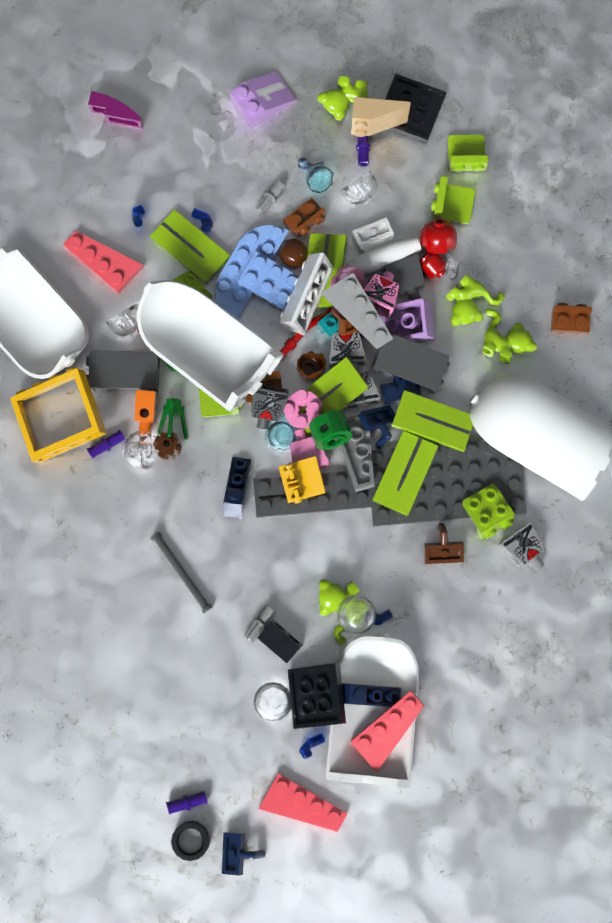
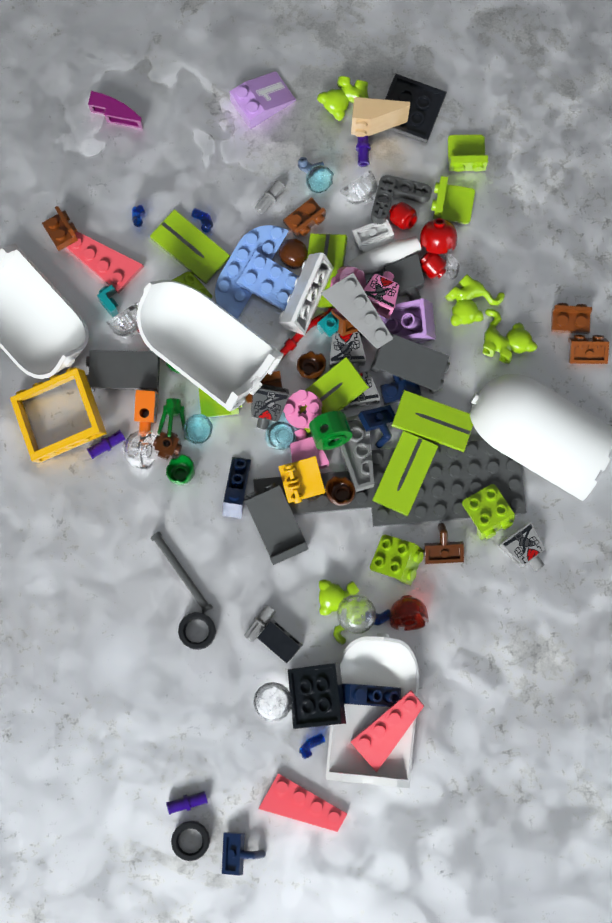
(60, 230): none -> dark orange bracket
(107, 302): none -> teal bracket
(180, 470): none -> green hair
(182, 630): none -> black tyre
(197, 429): none -> clear light blue hair
(276, 523): none -> dark grey panel
(340, 490): none -> reddish brown hair
(395, 190): none -> dark grey beam
(397, 559): none -> lime bracket
(403, 215): none -> red head
(408, 613): none -> clear red cylinder
(588, 350): none -> dark orange bracket

